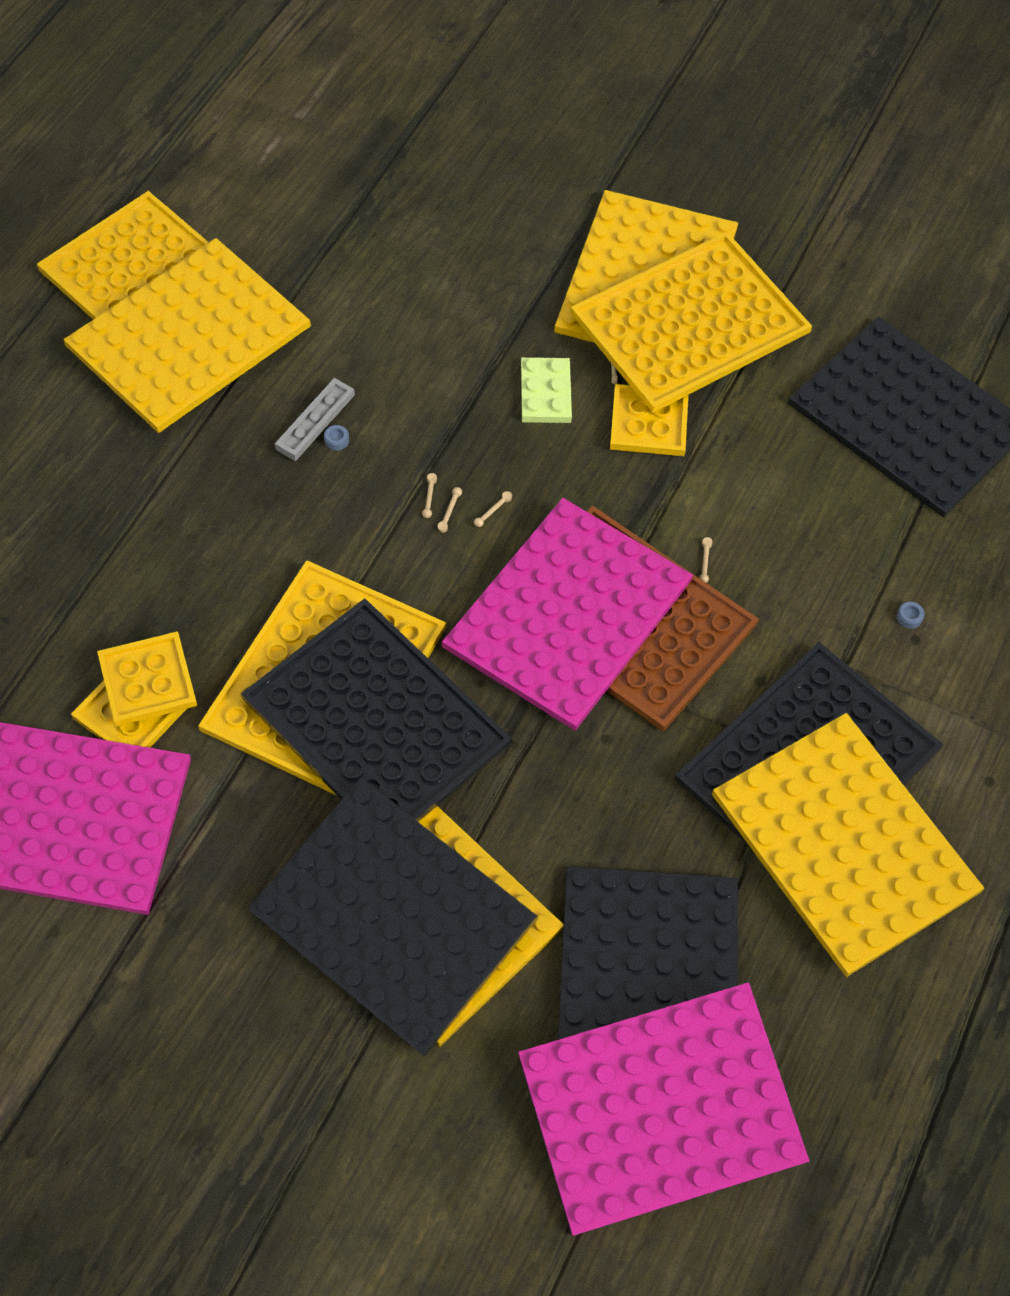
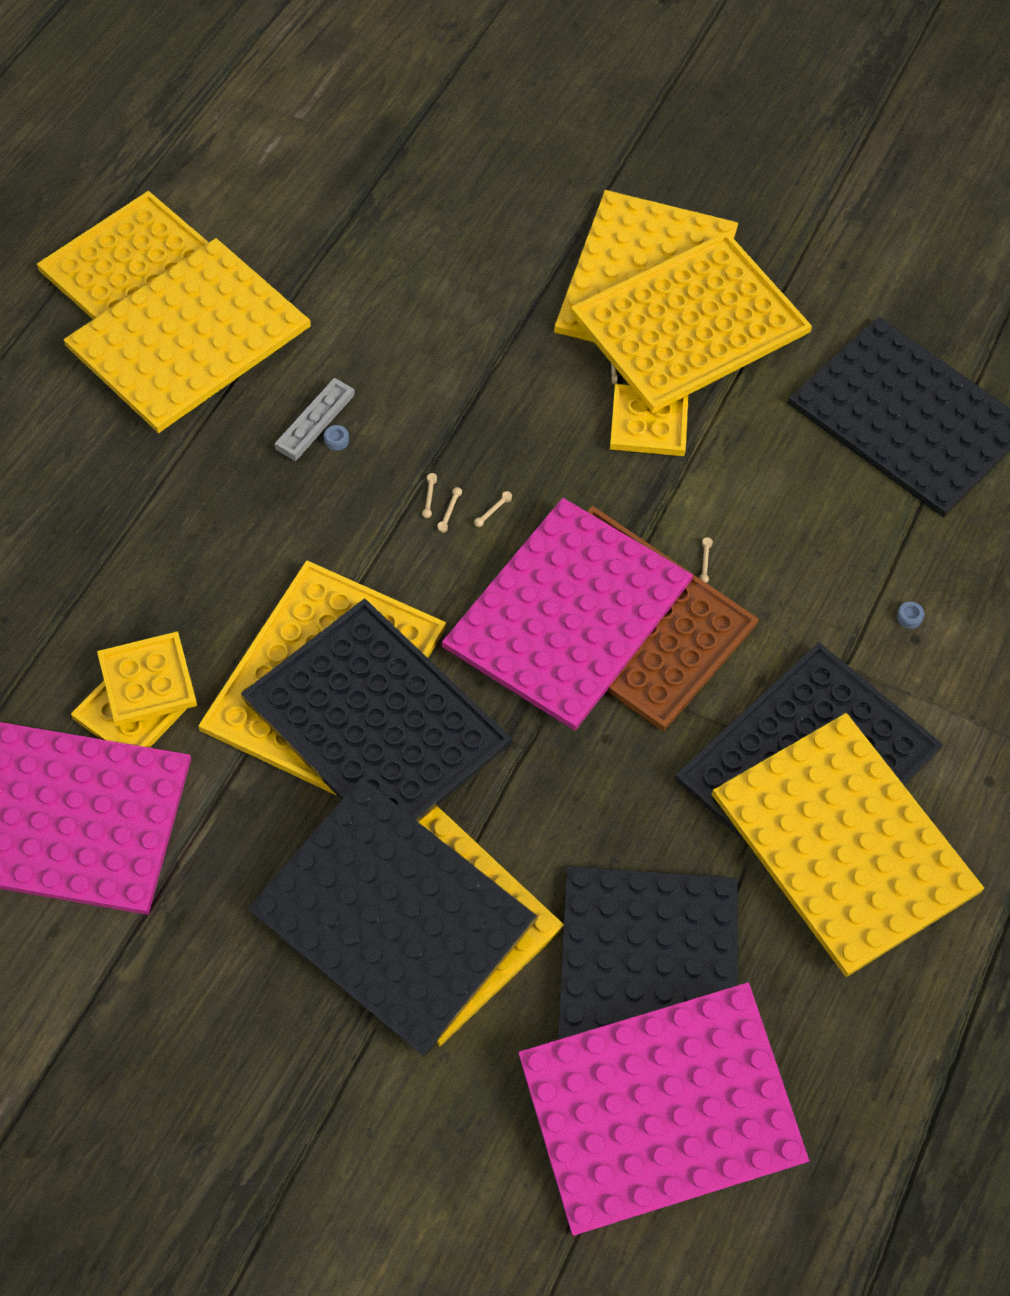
(546, 390): yellowish green plate -> none

